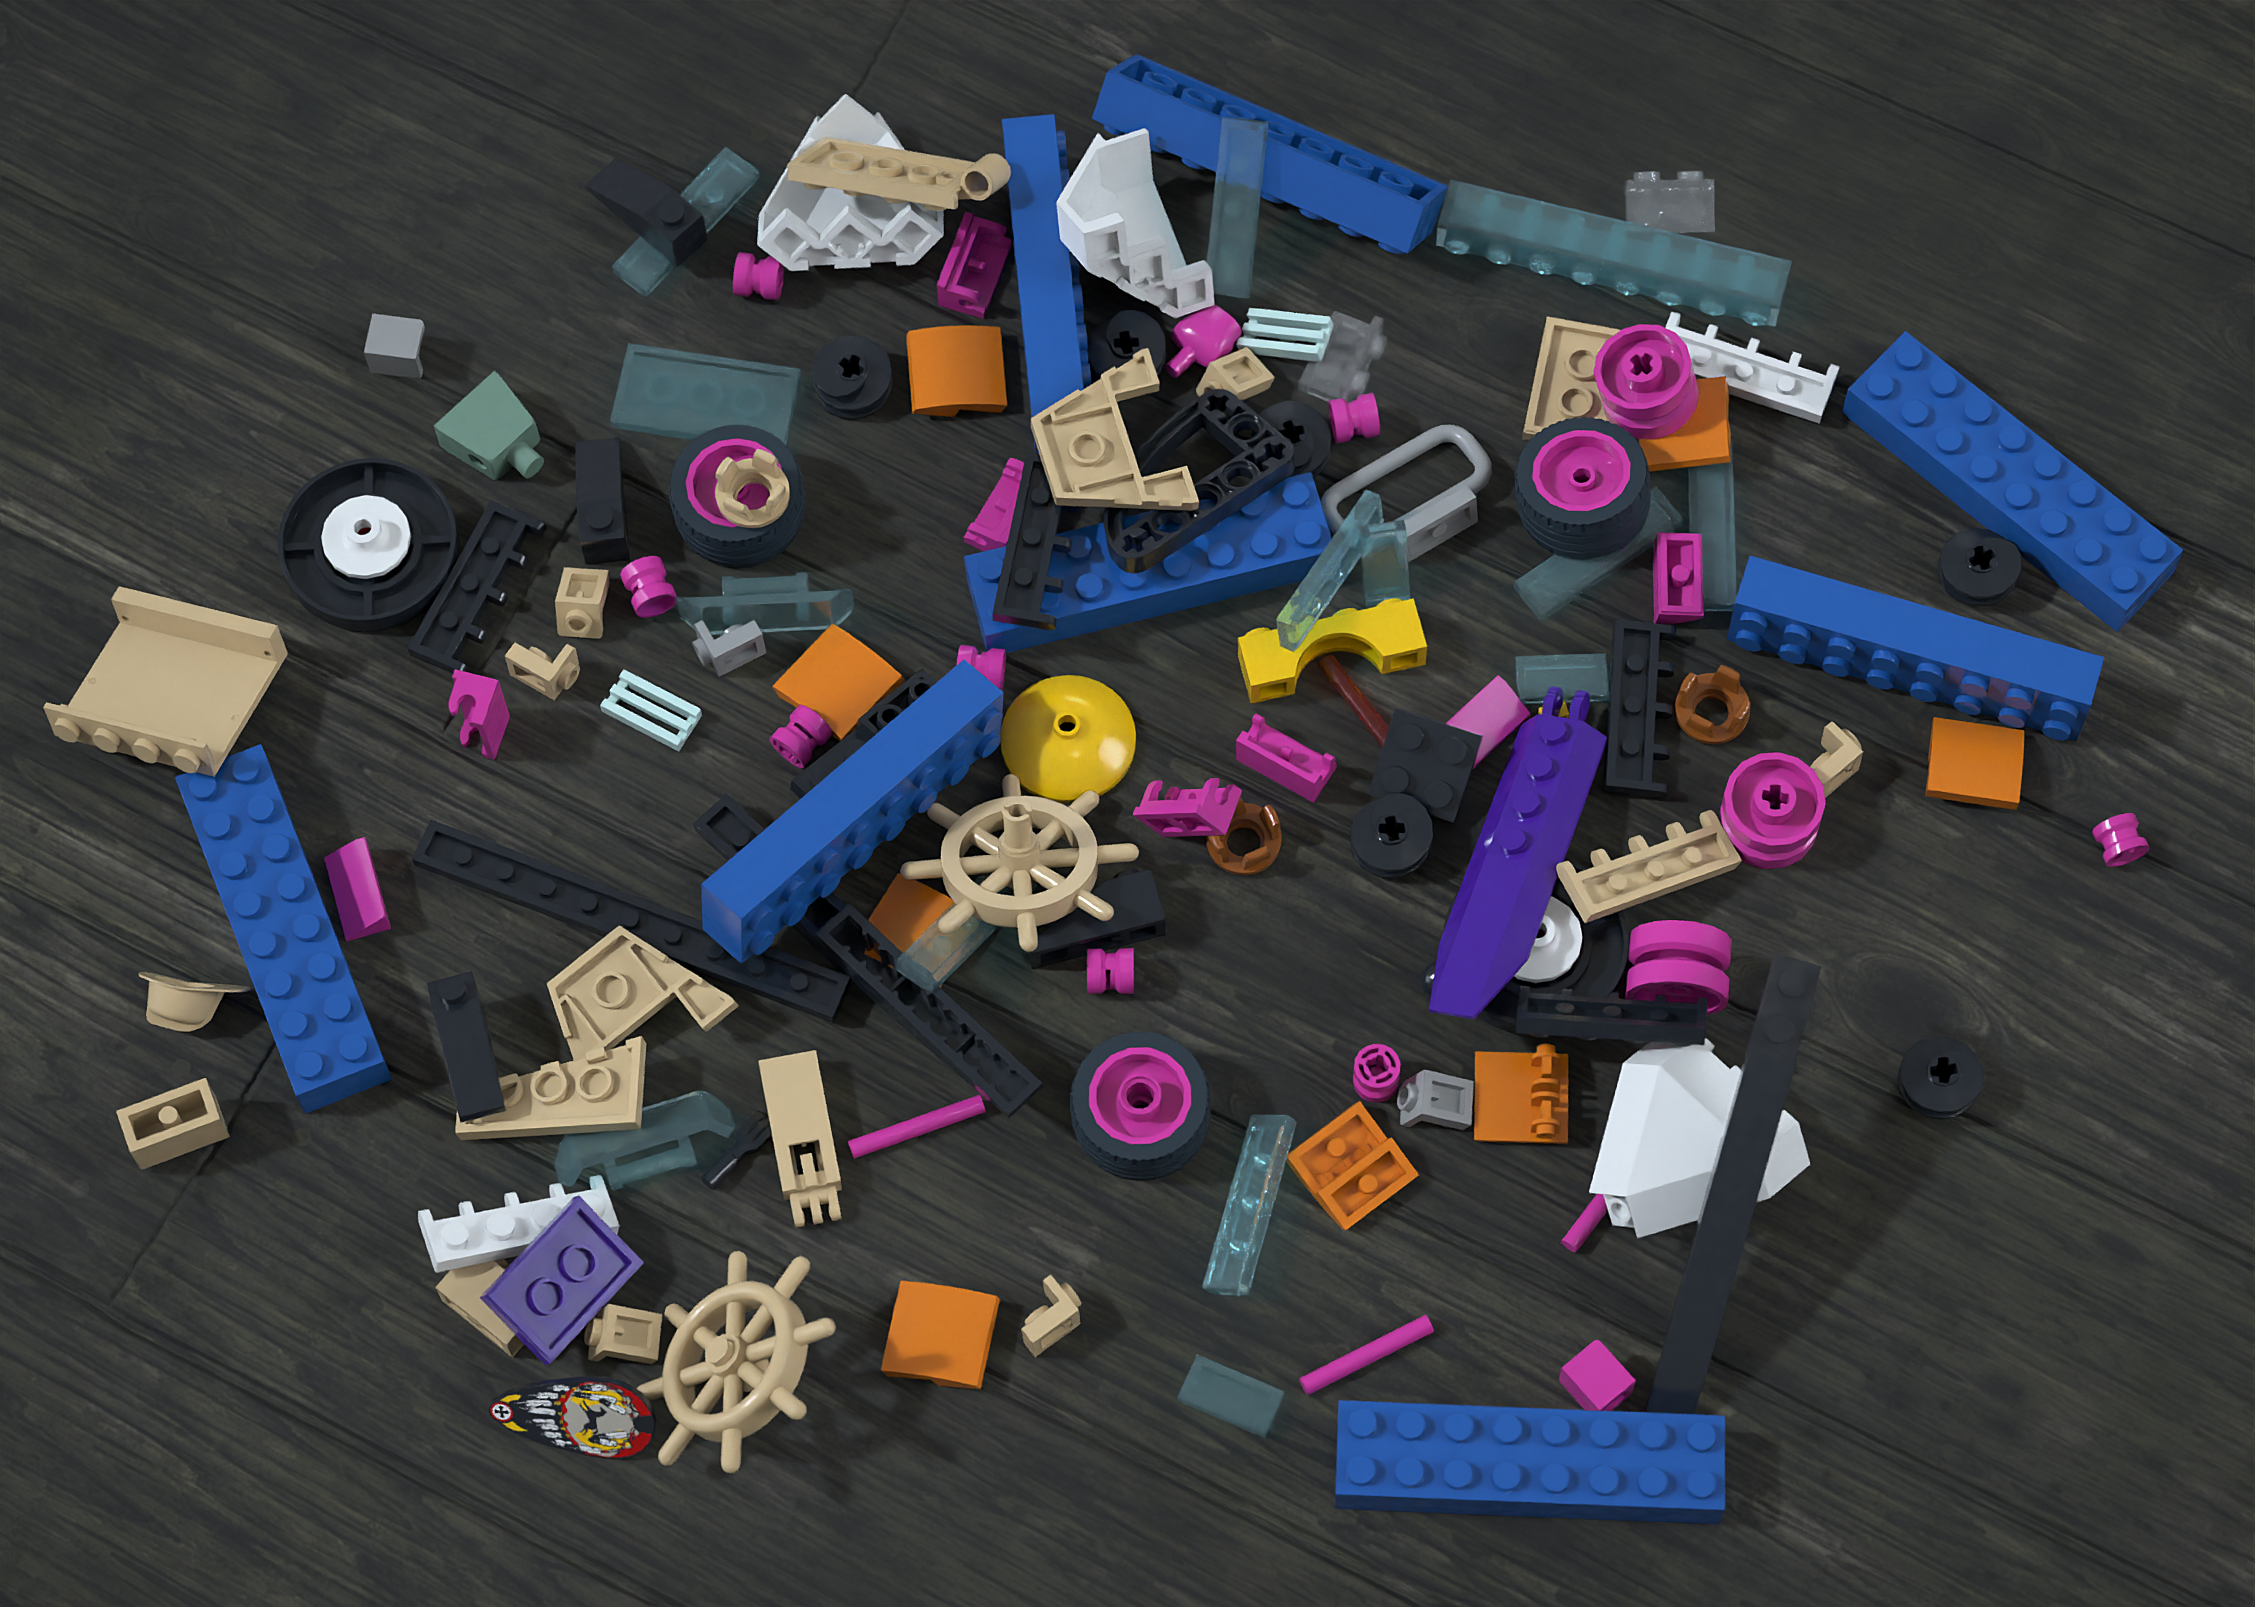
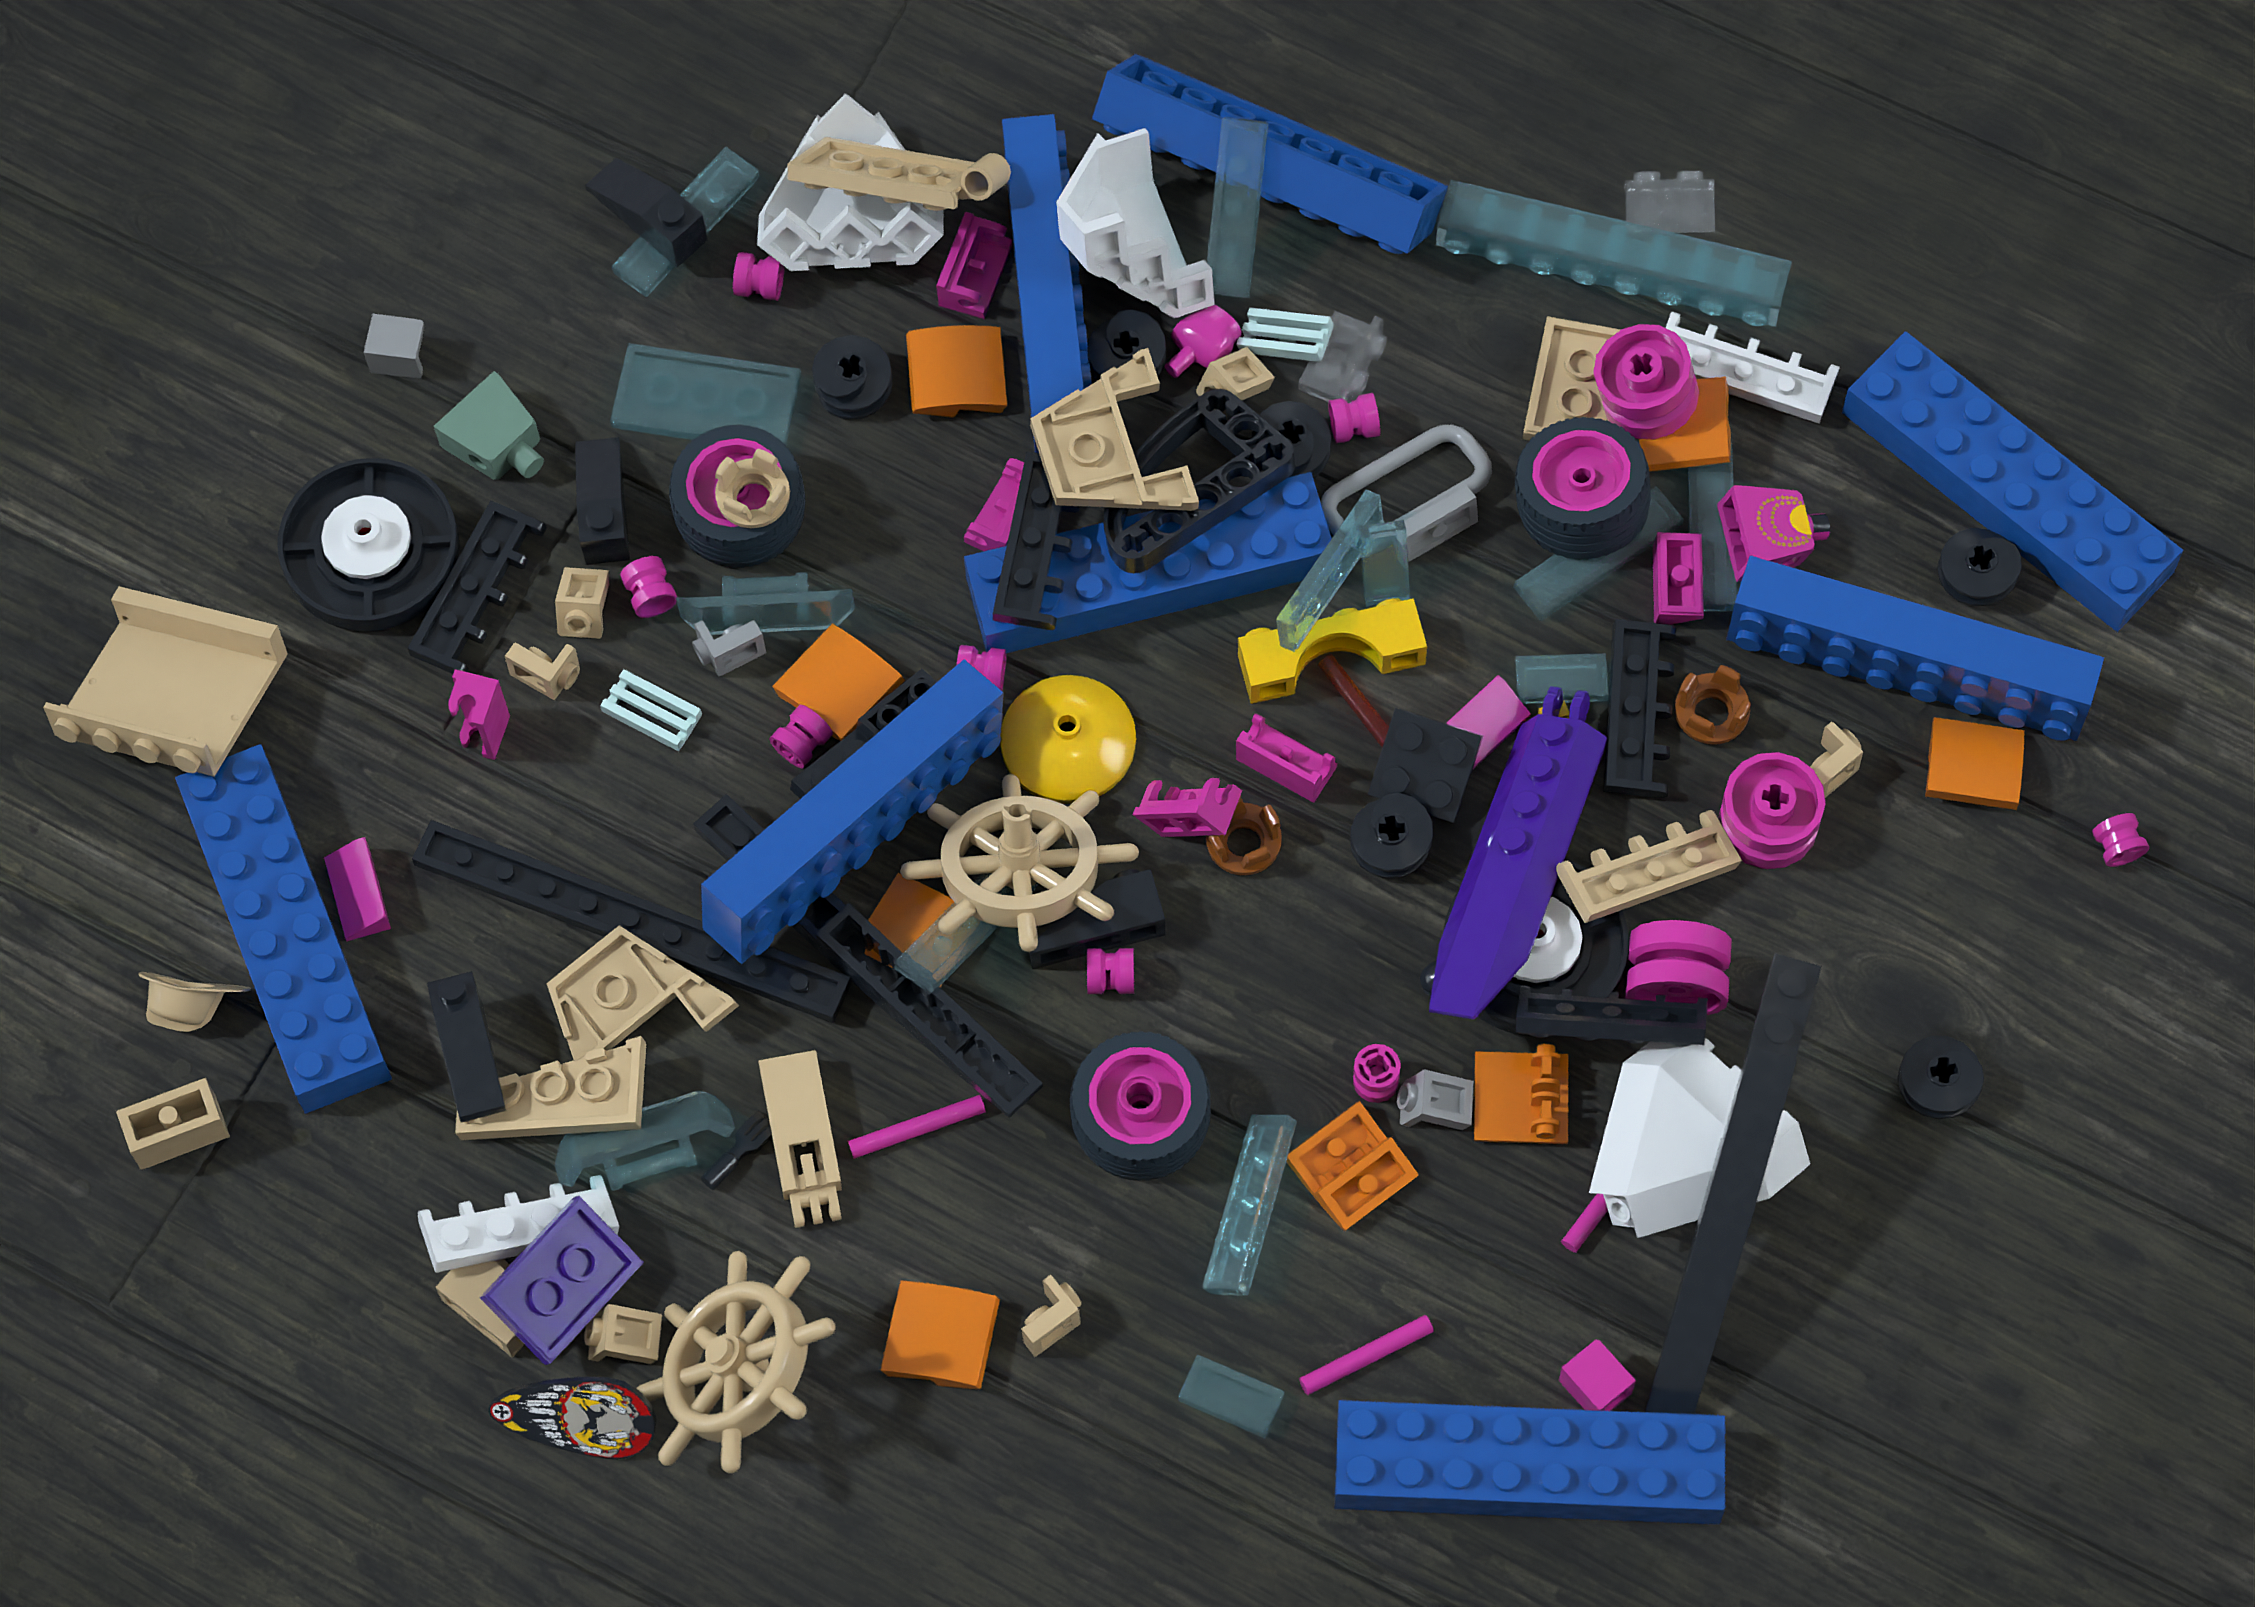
(1769, 526): none -> dark pink torso

